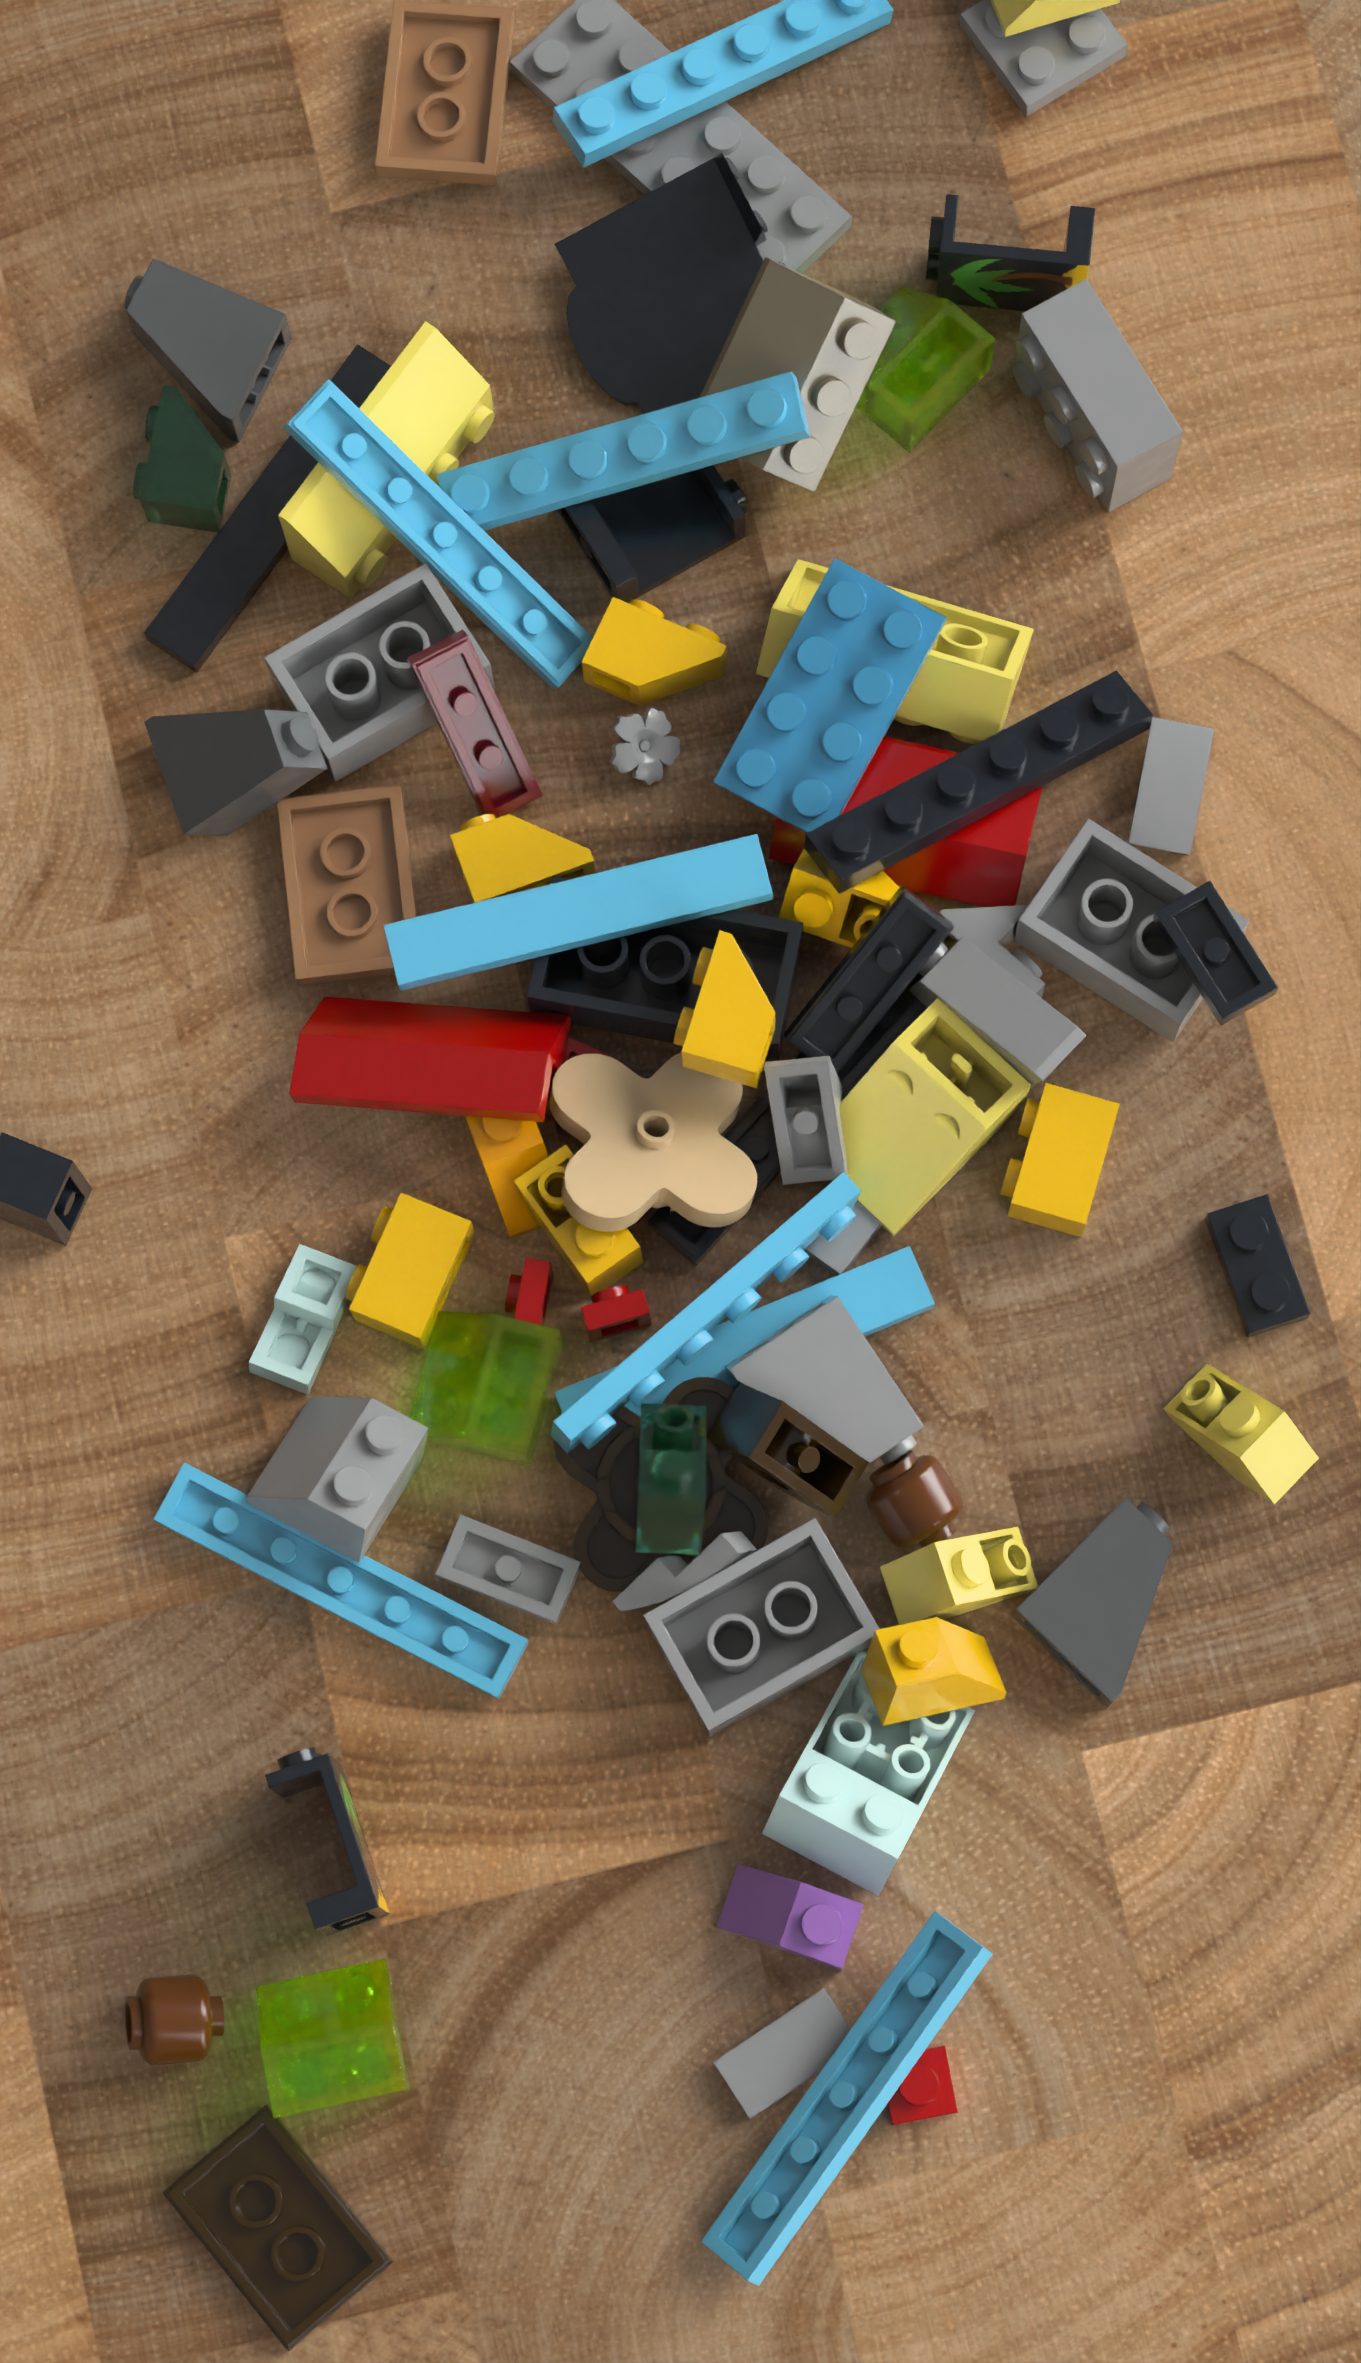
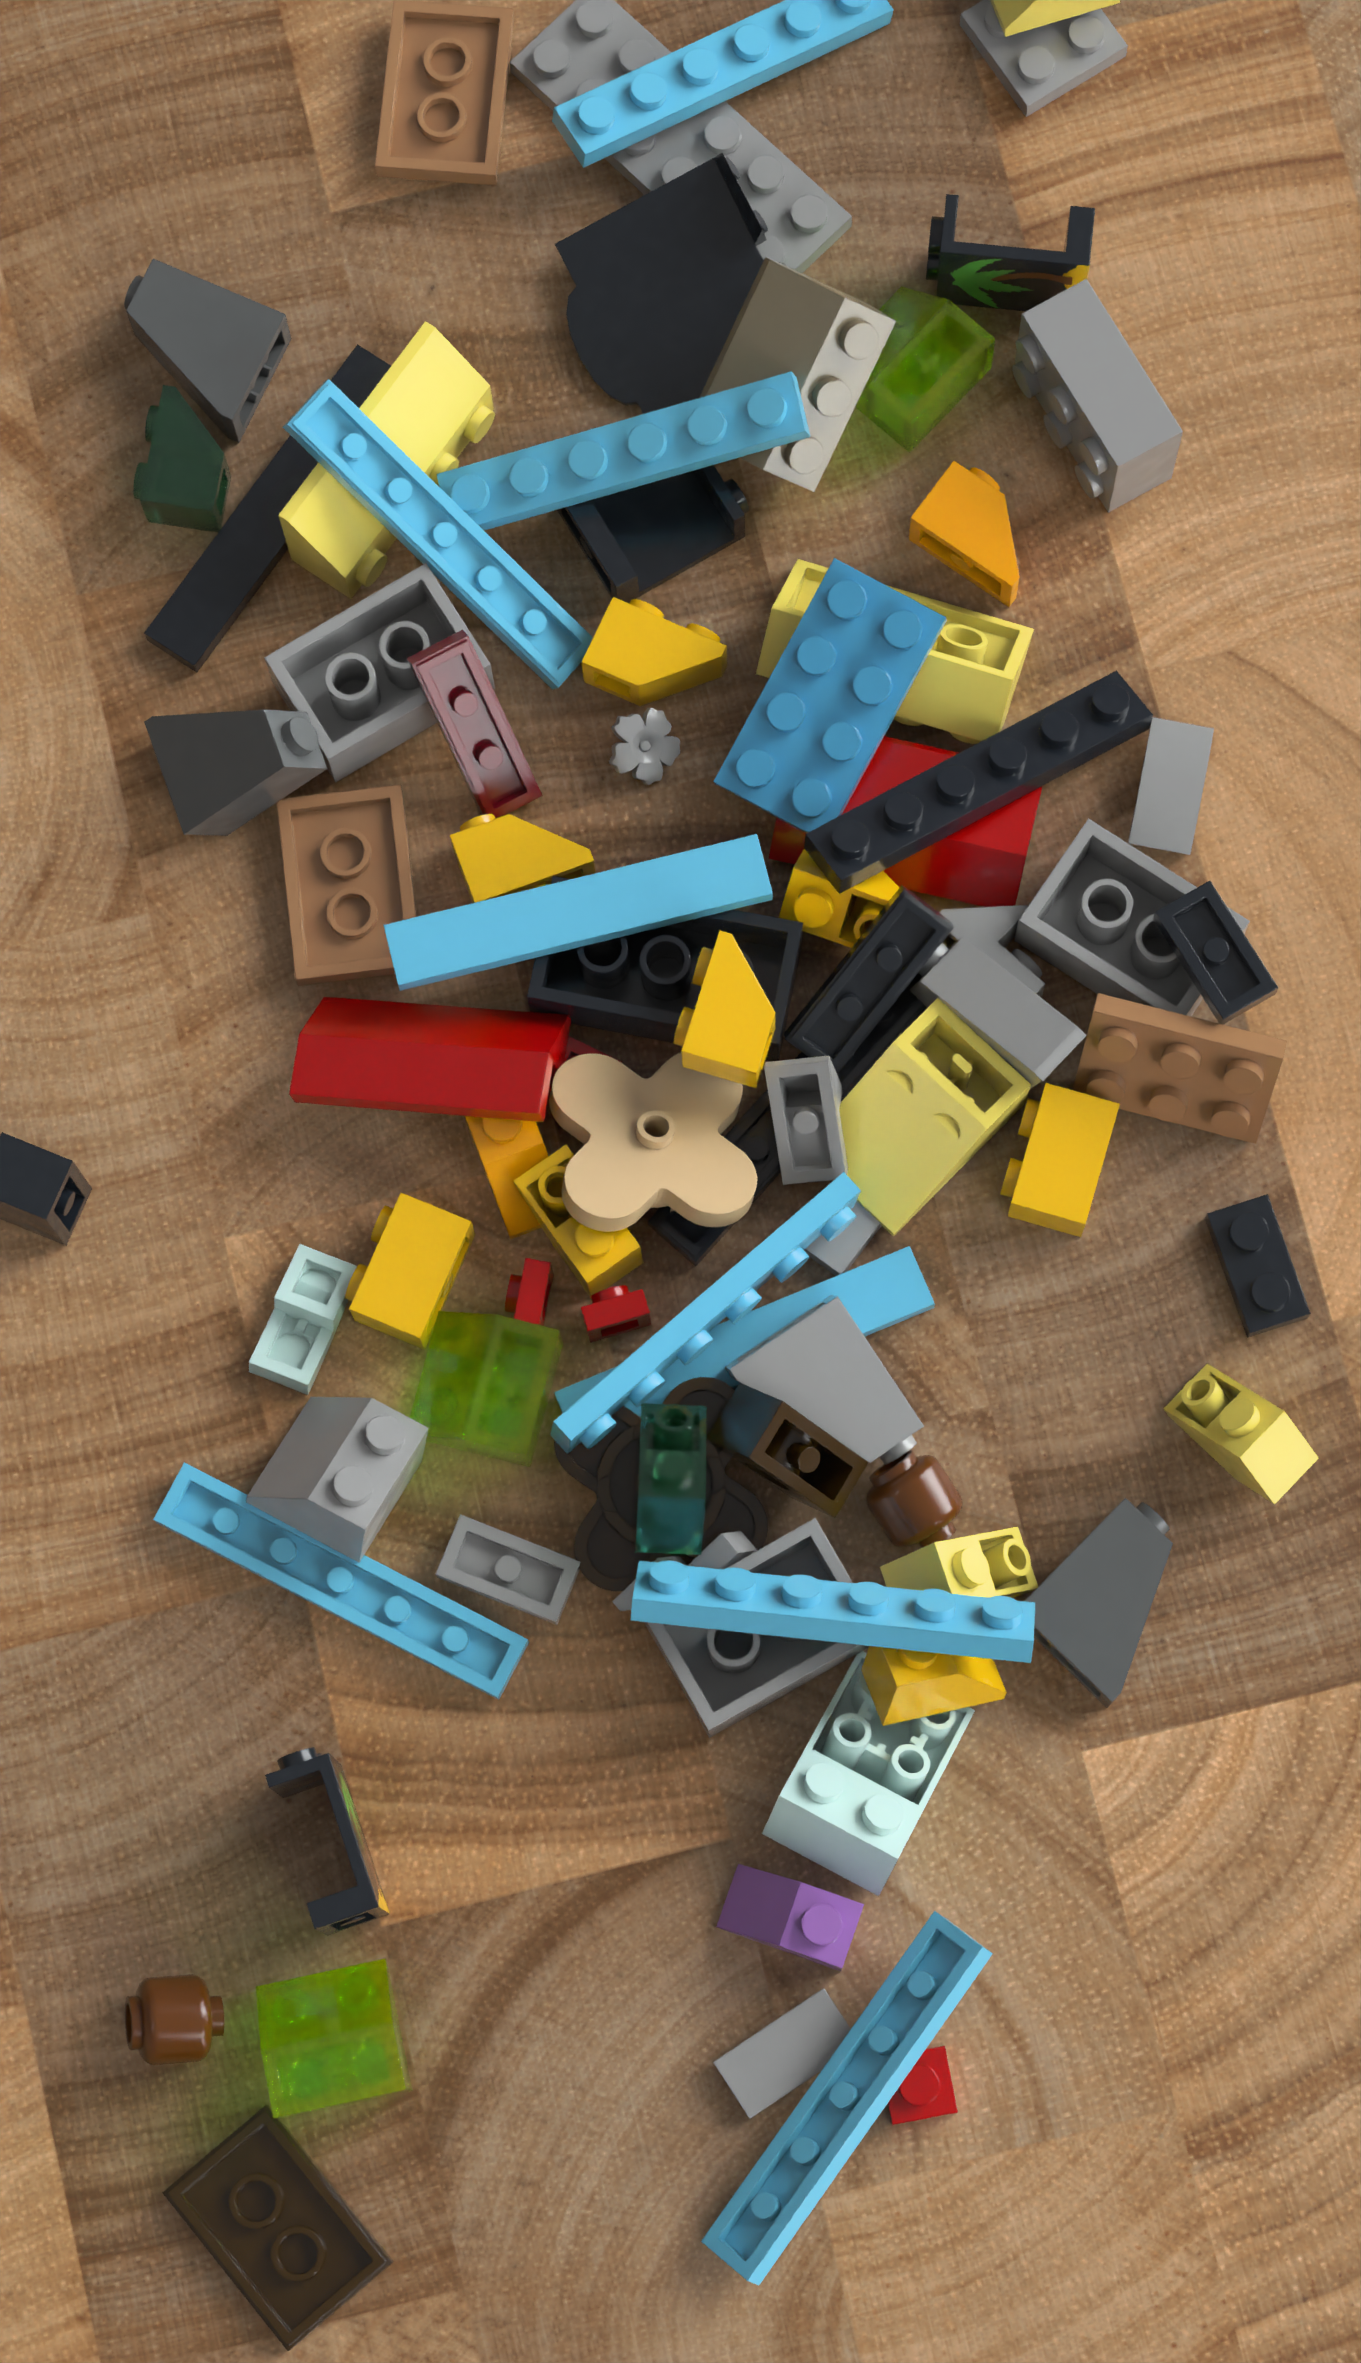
(834, 1611): none -> medium azure plate
(969, 530): none -> light orange slope
(1179, 1067): none -> medium nougat plate

